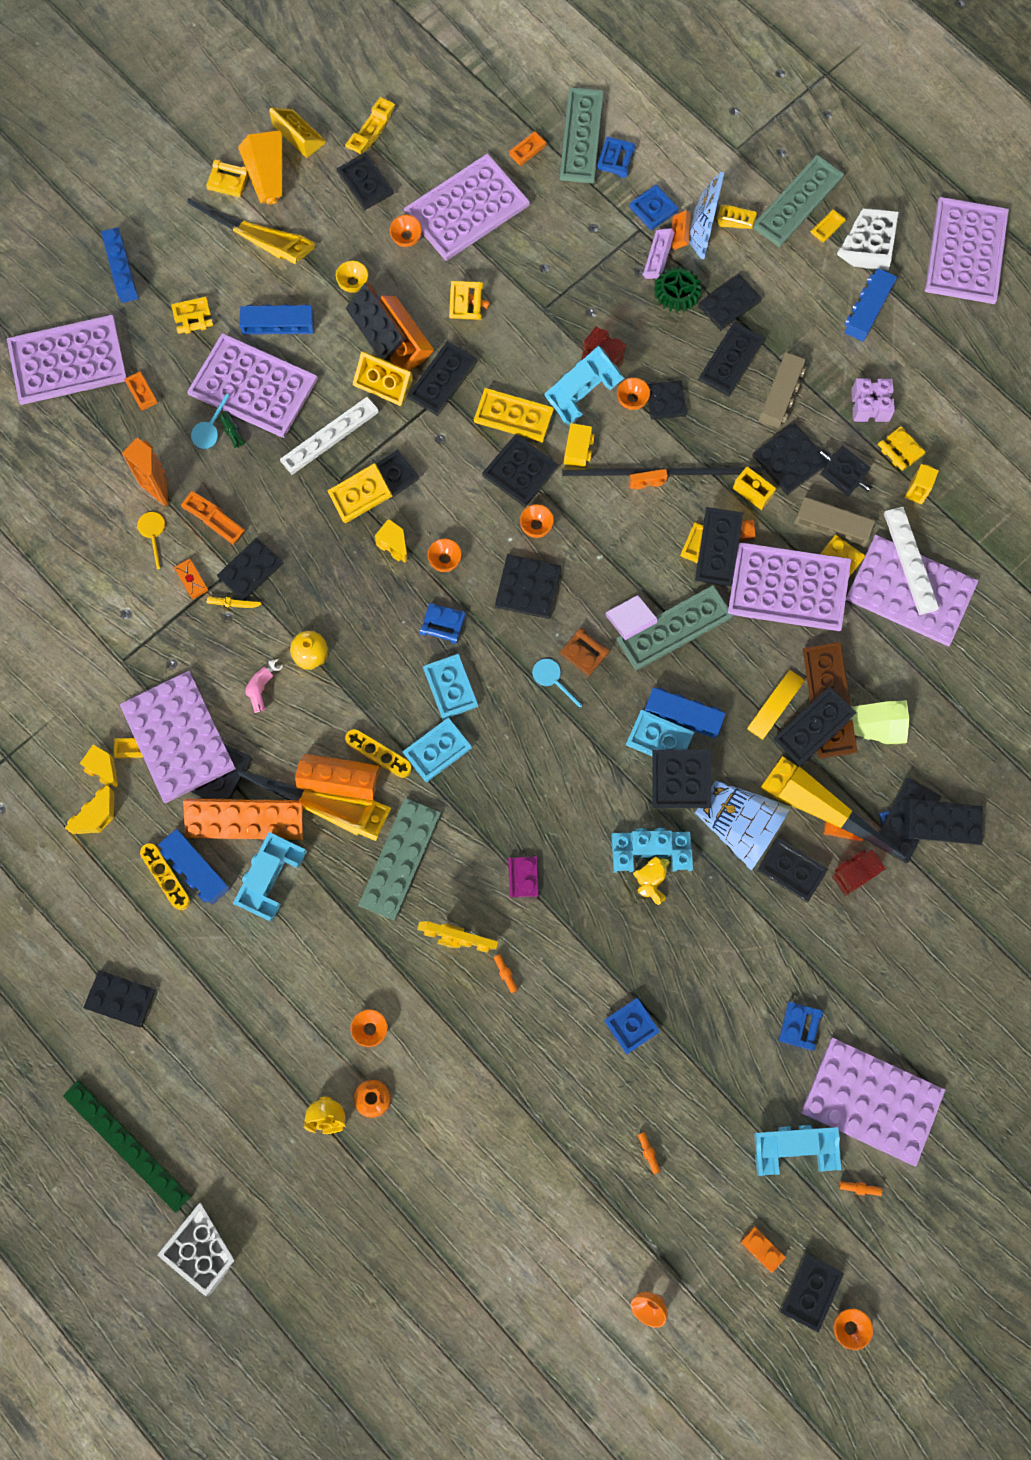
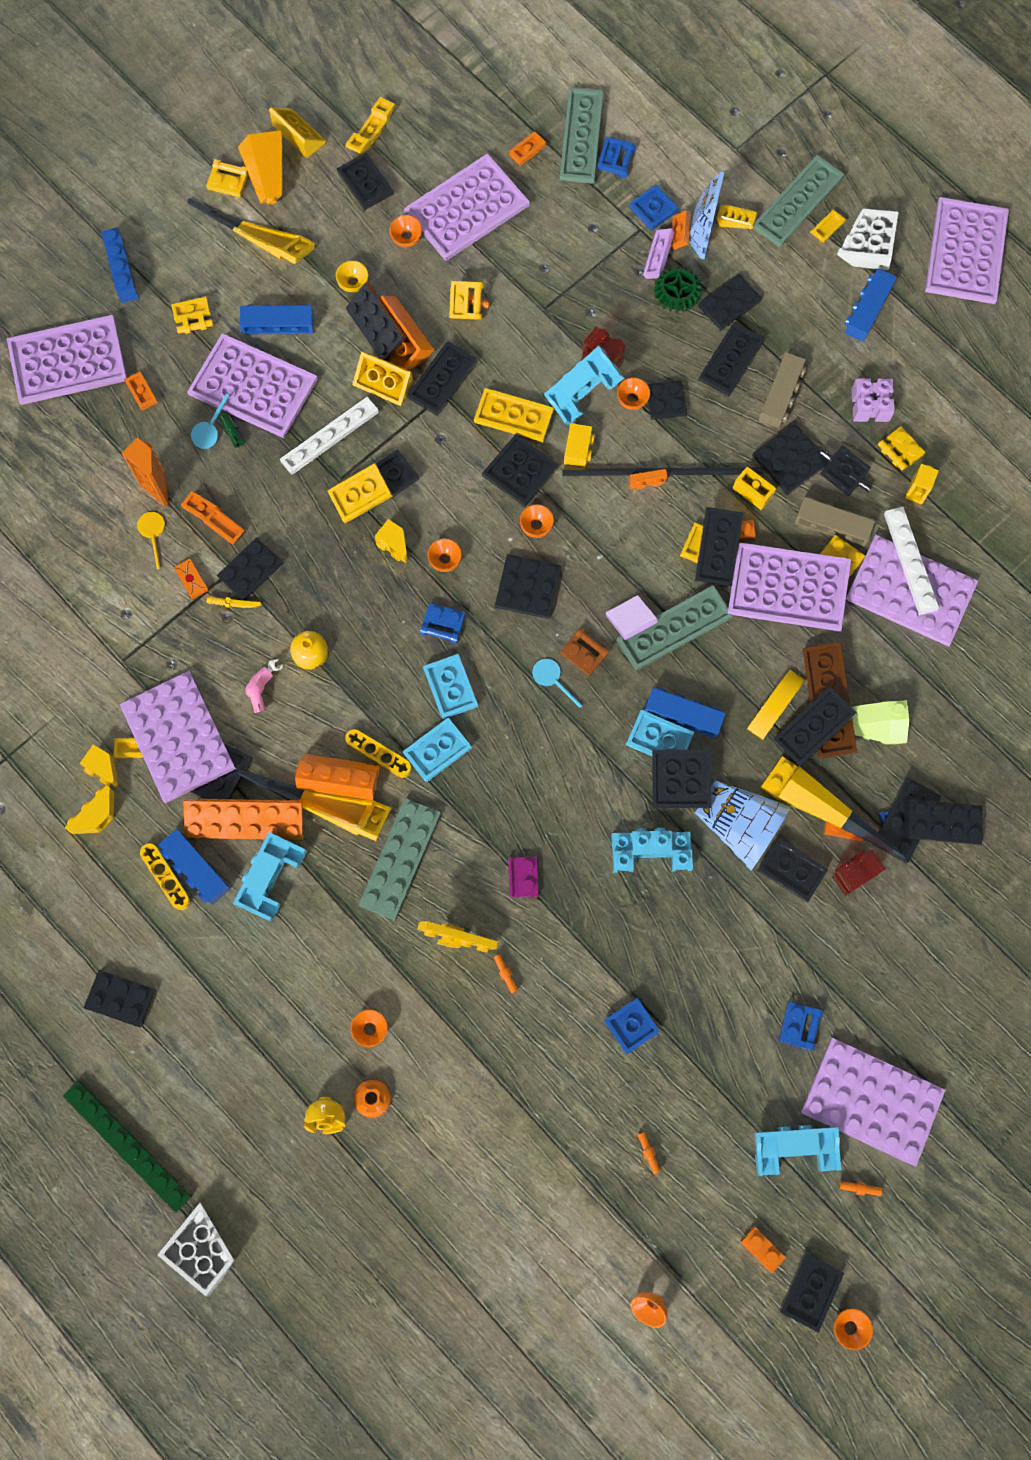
(650, 877): yellow animal -> none

